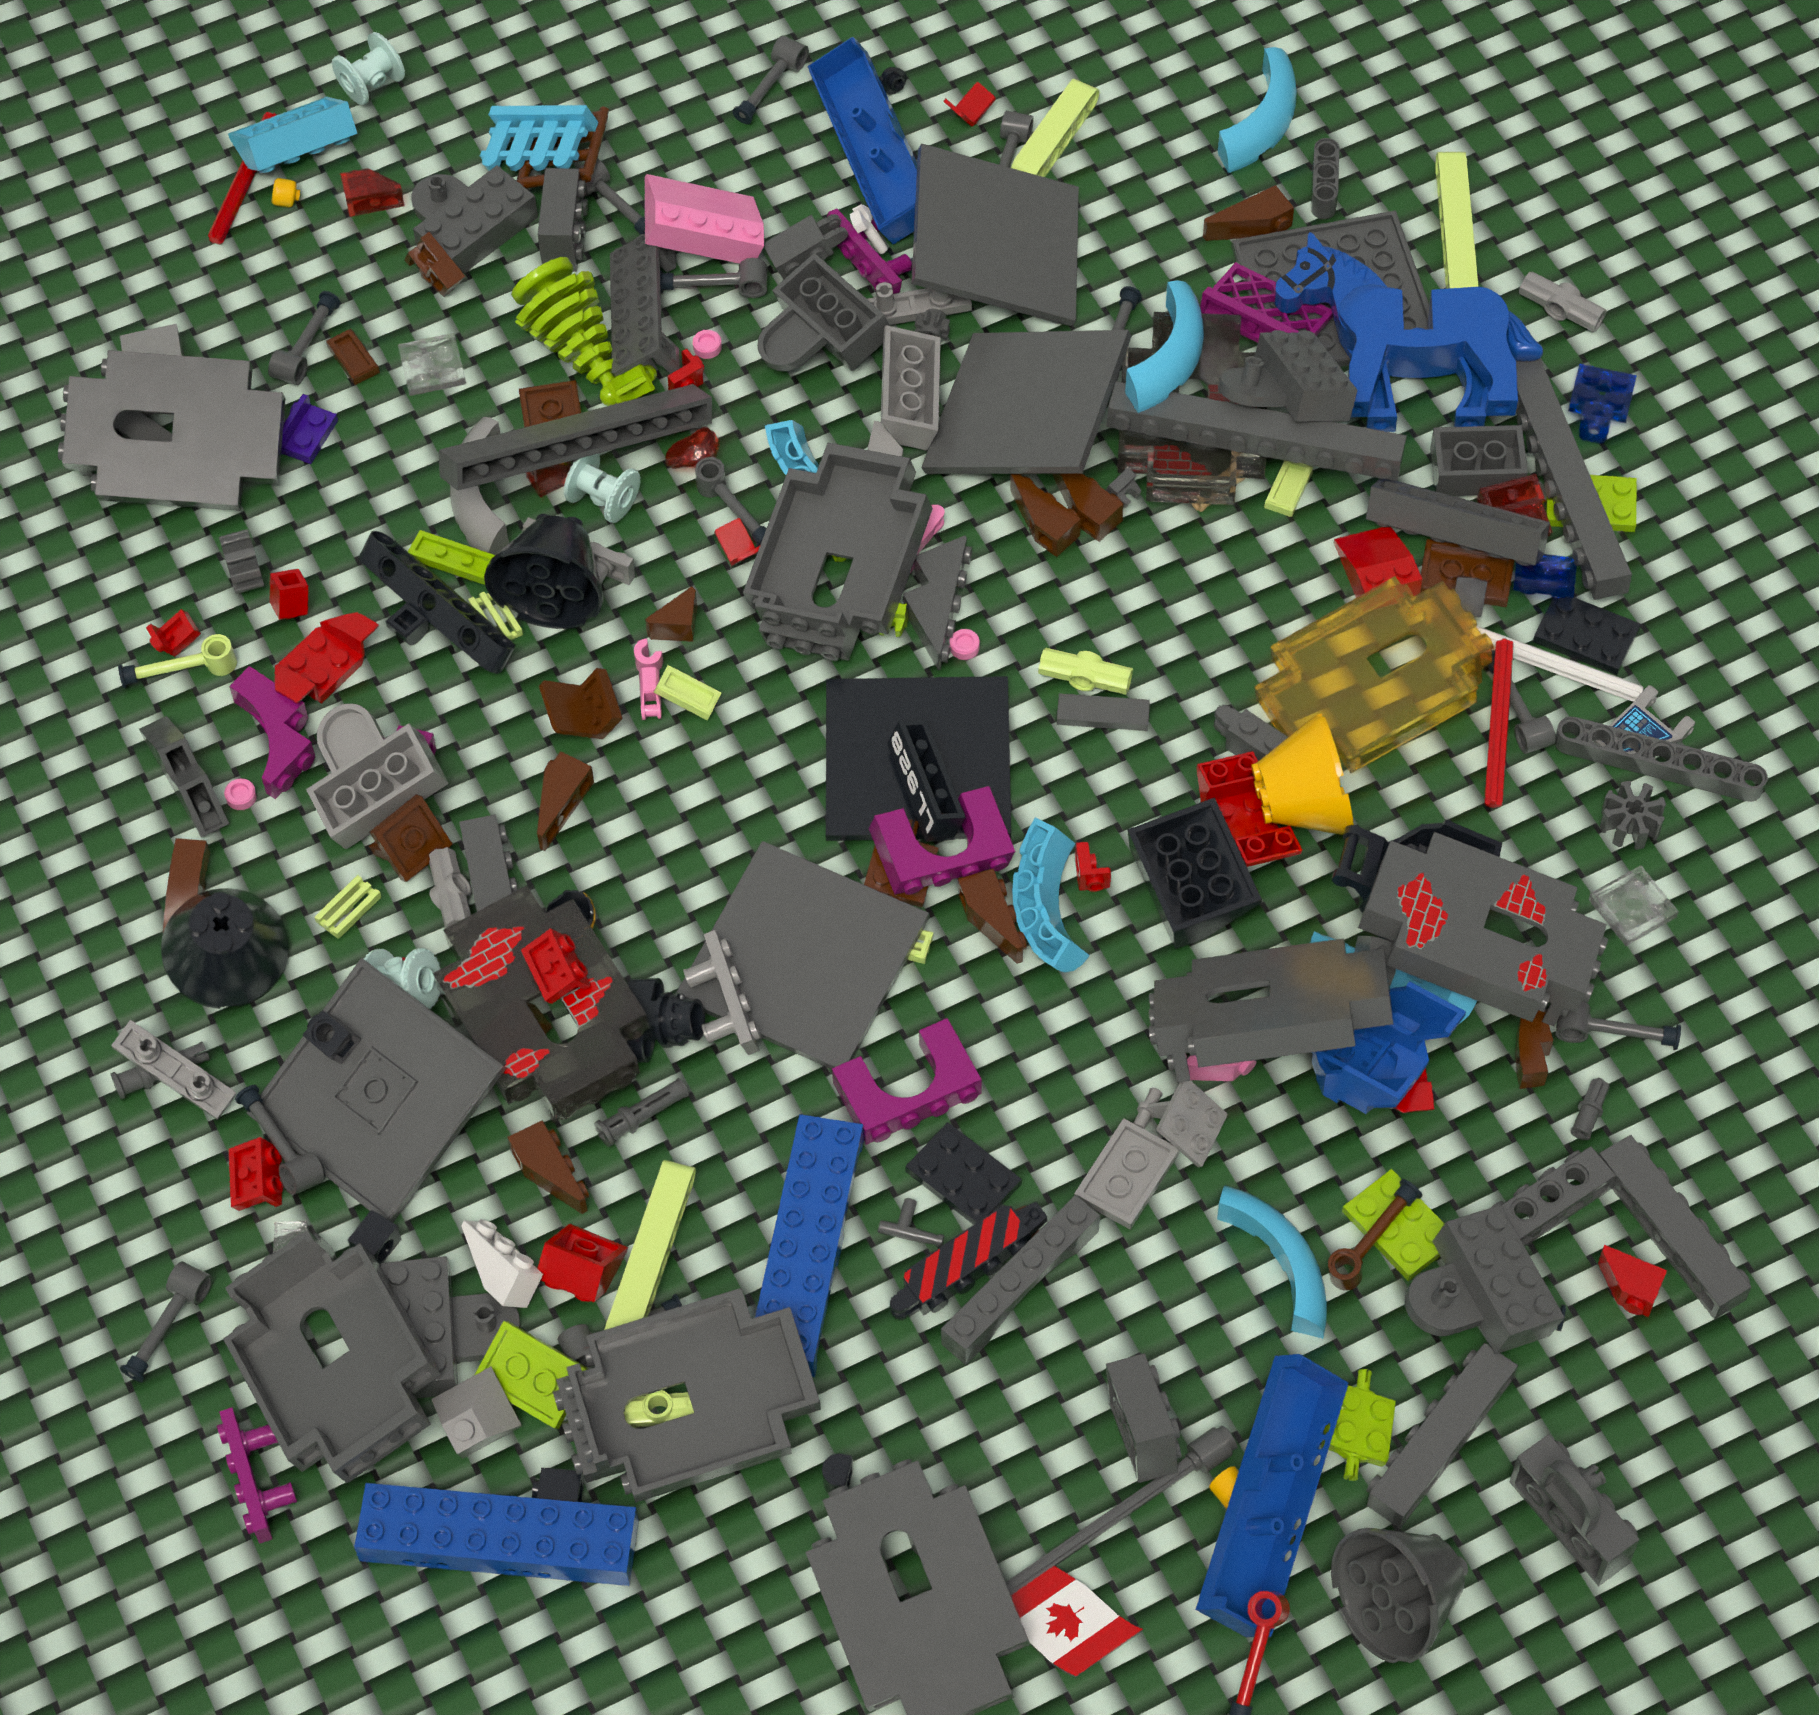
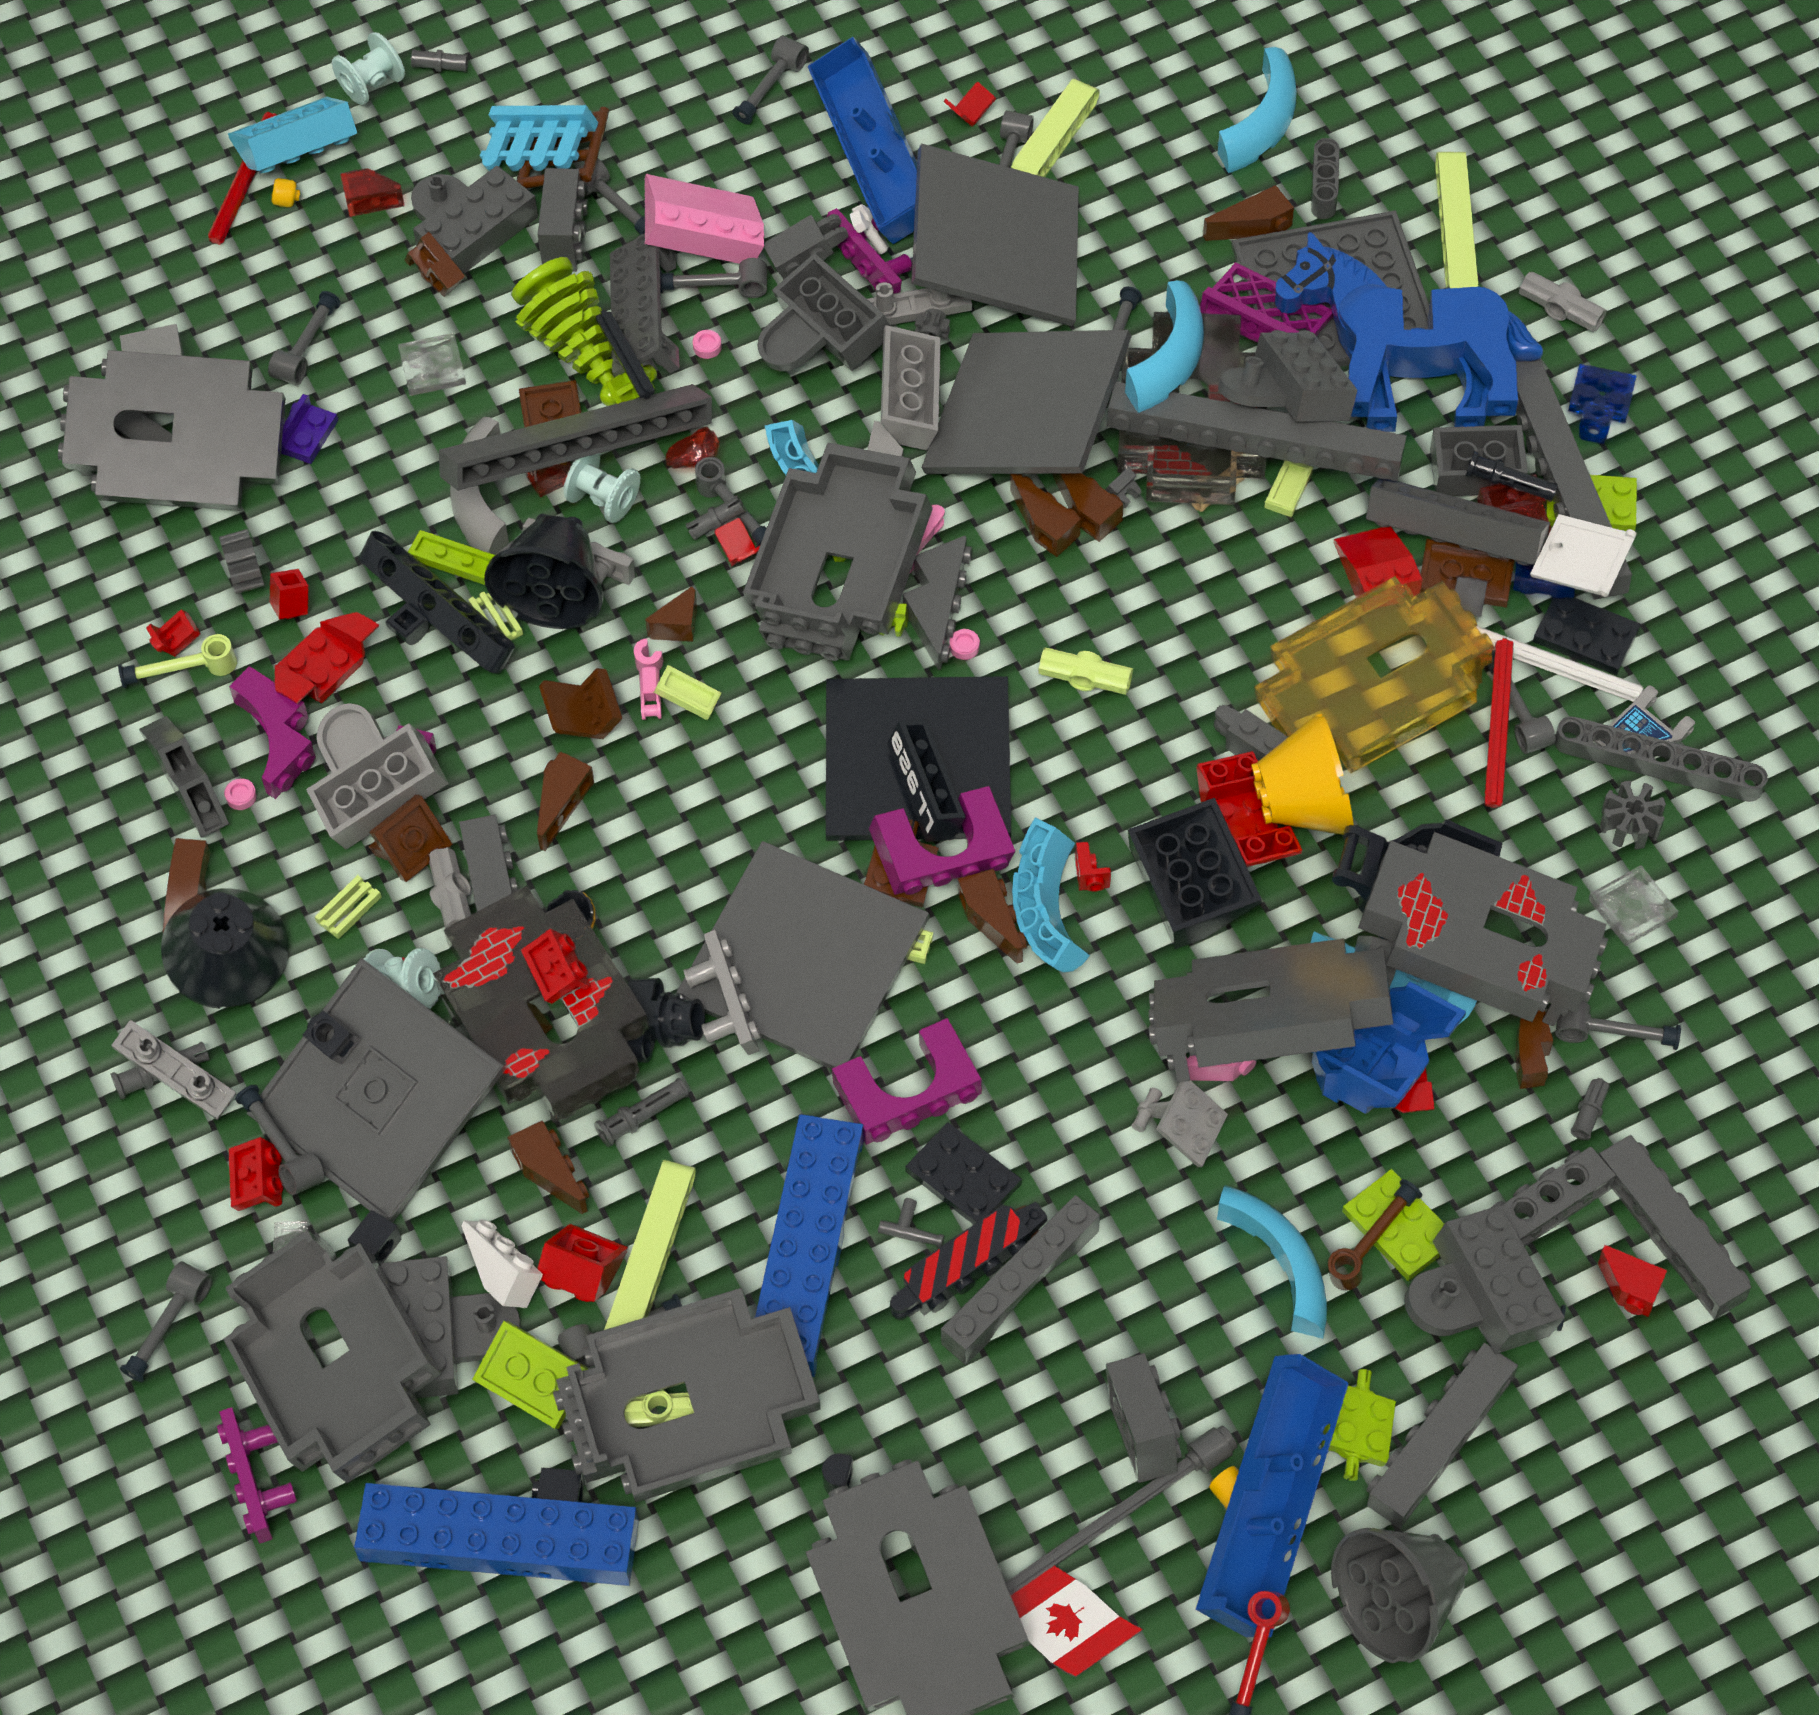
(352, 356): reddish brown tile -> none
(439, 60): none -> dark grey pin
(476, 1413): light grey slope -> none
(625, 354): none -> black axle
(689, 374): red bracket -> none
(715, 517): none -> dark grey pin
(893, 79): black plate -> none
(1103, 712): dark grey tile -> none
(1127, 1173): light grey plate -> none
(1496, 473): none -> black pin
(1574, 1508): dark grey brick -> none
(1588, 556): none -> white container

